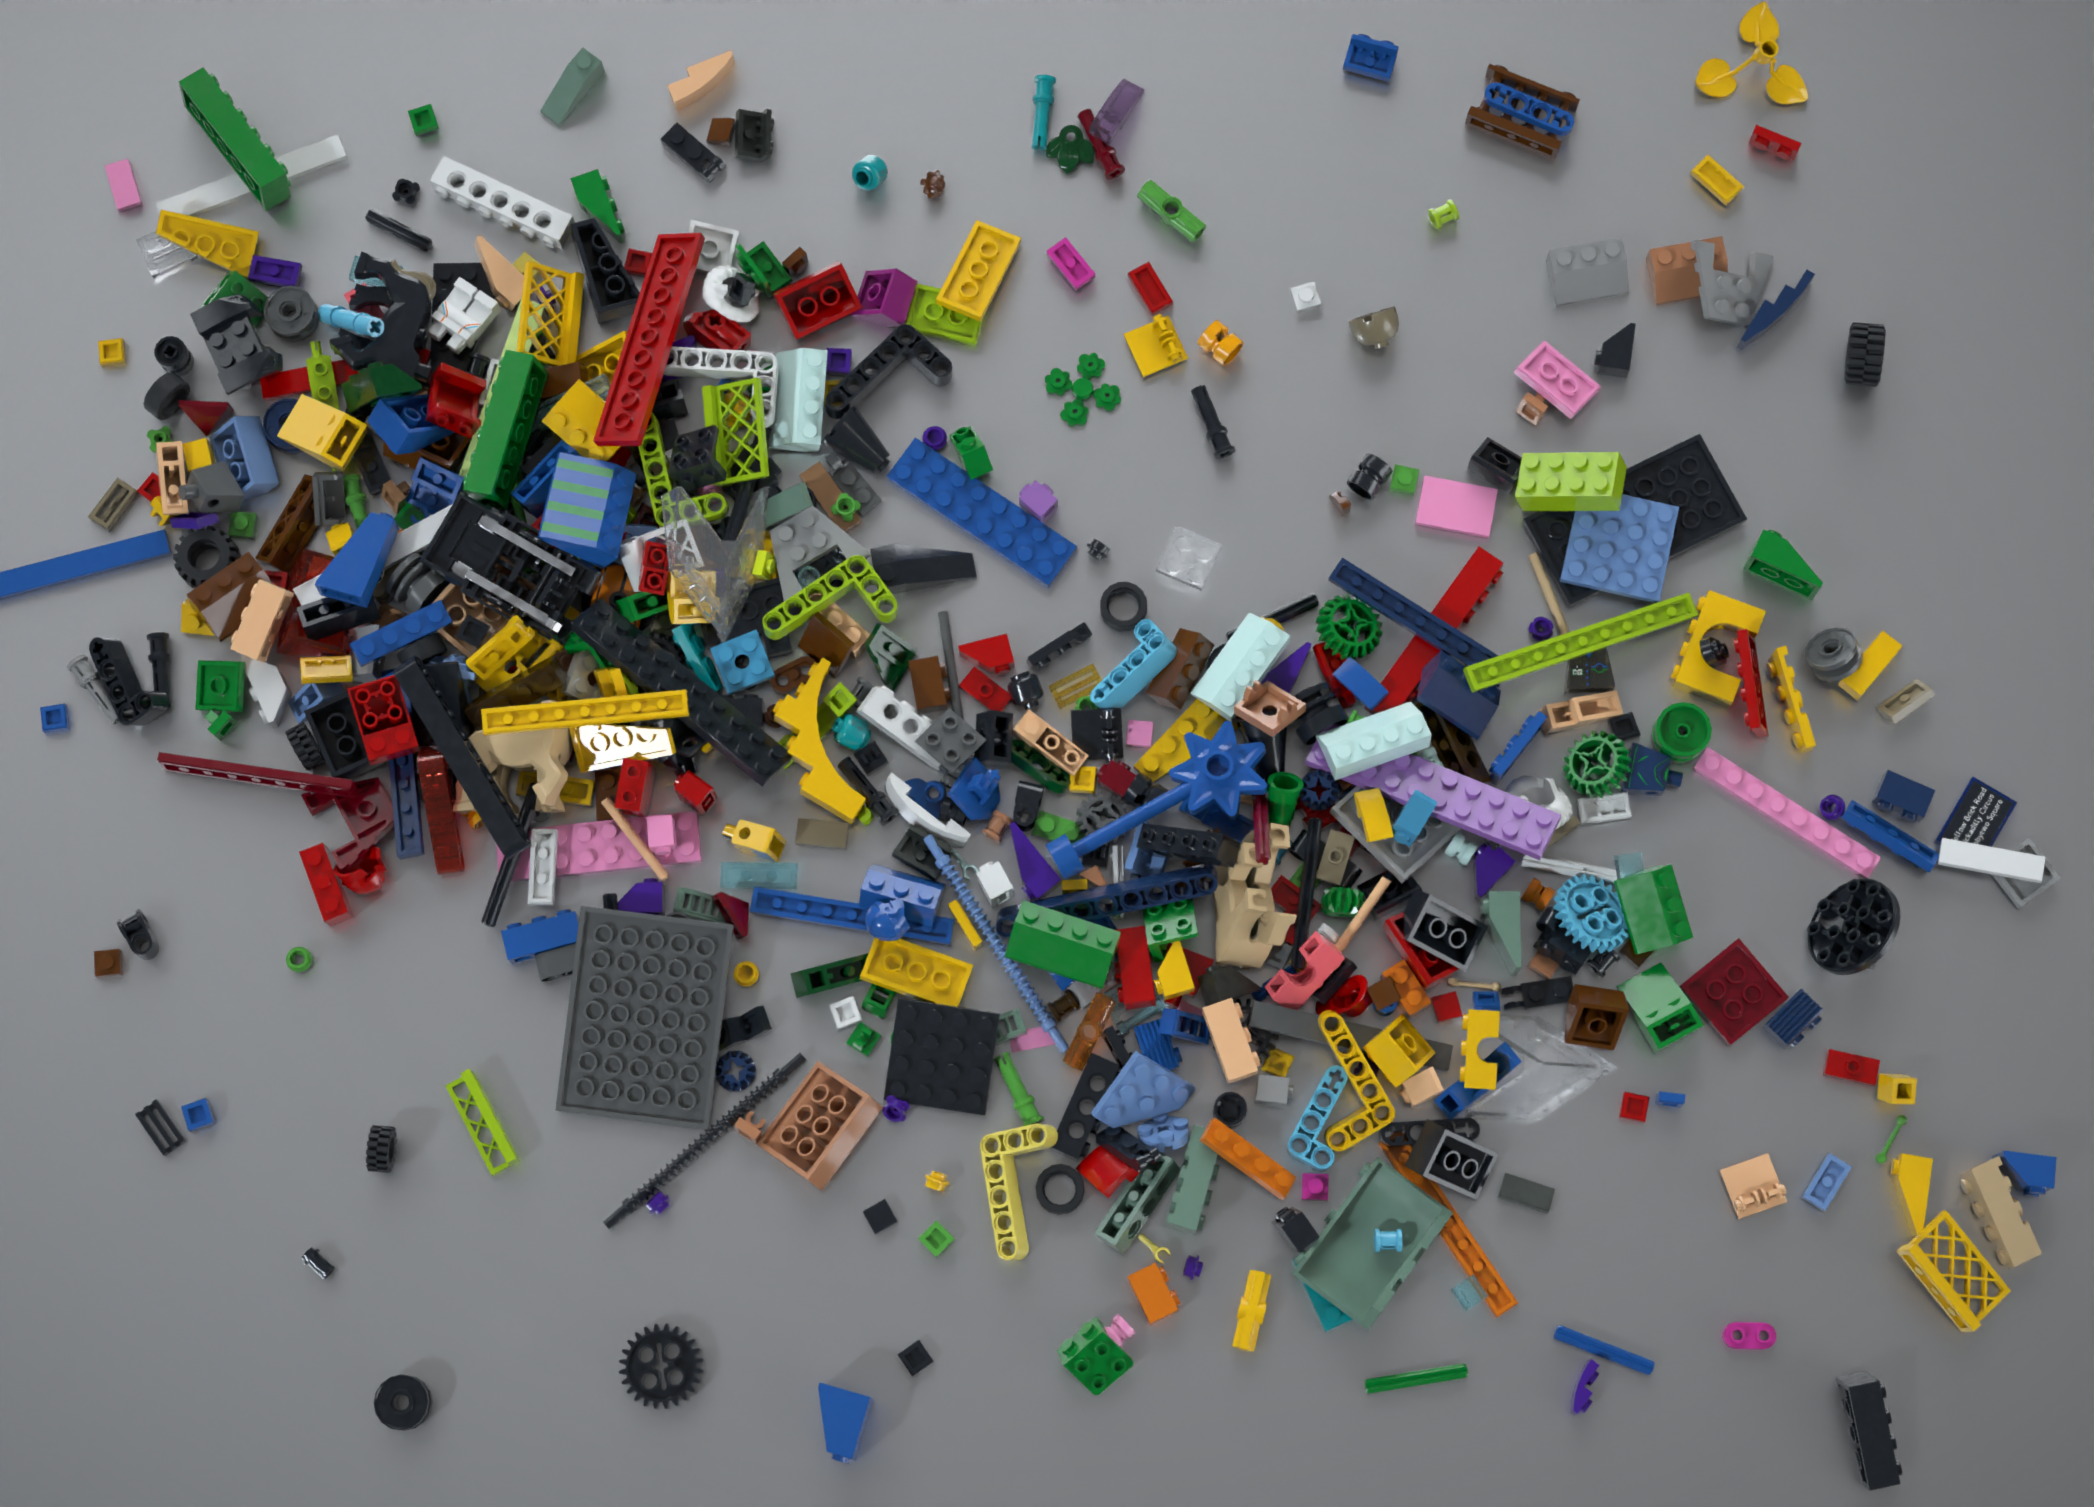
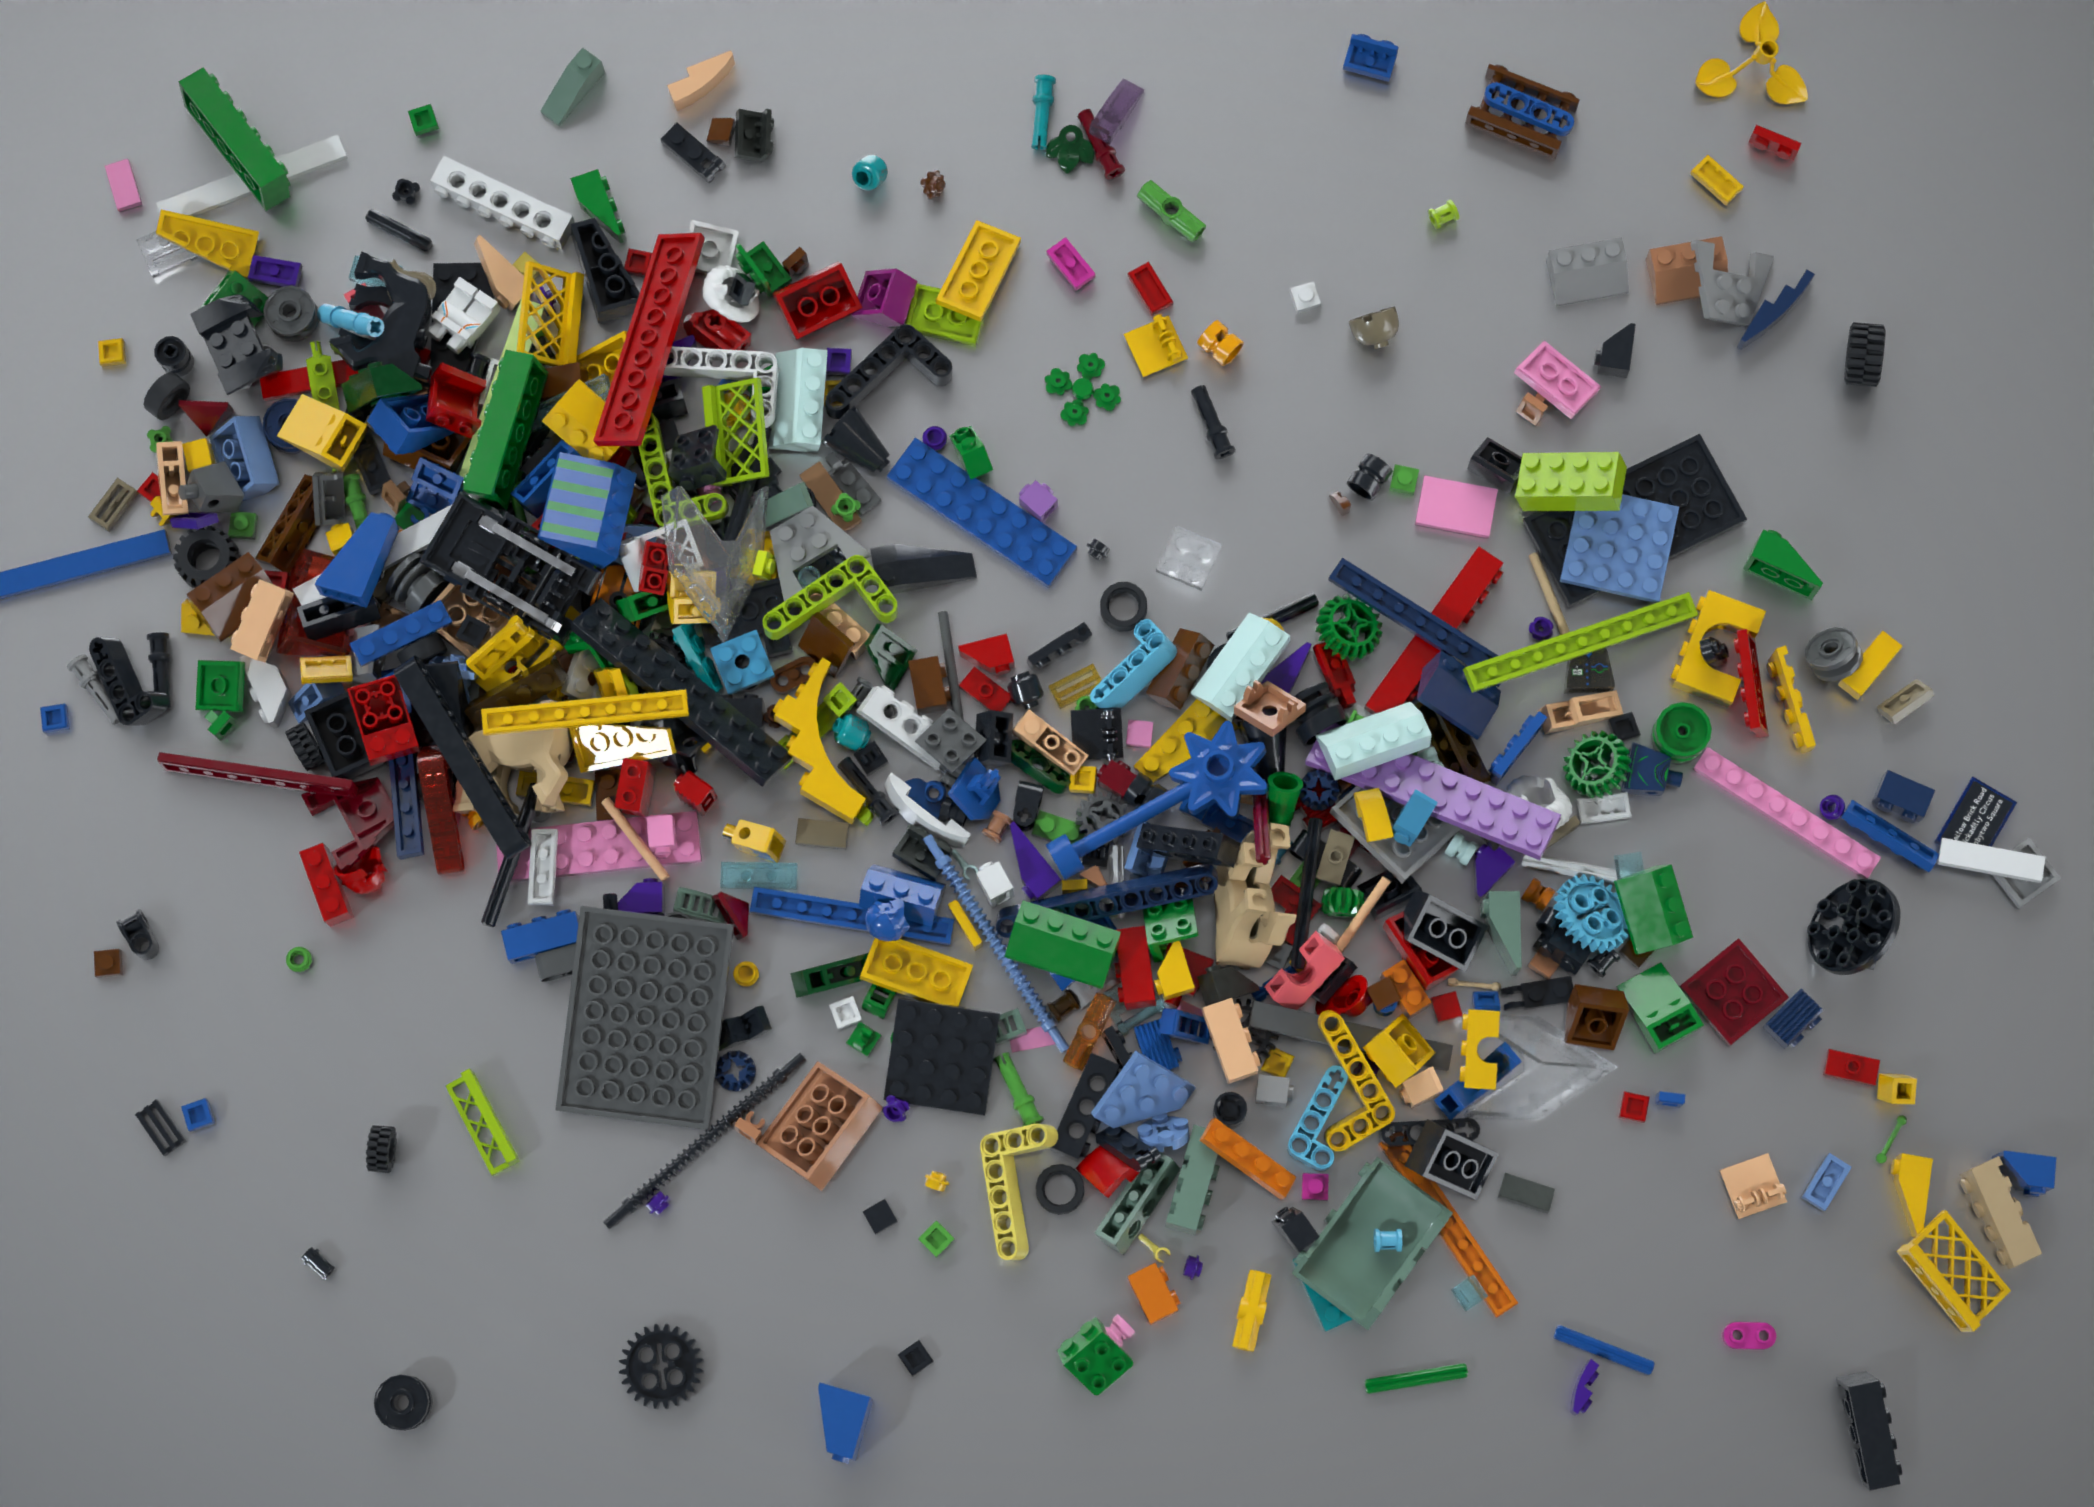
(1360, 683): blue slope -> none

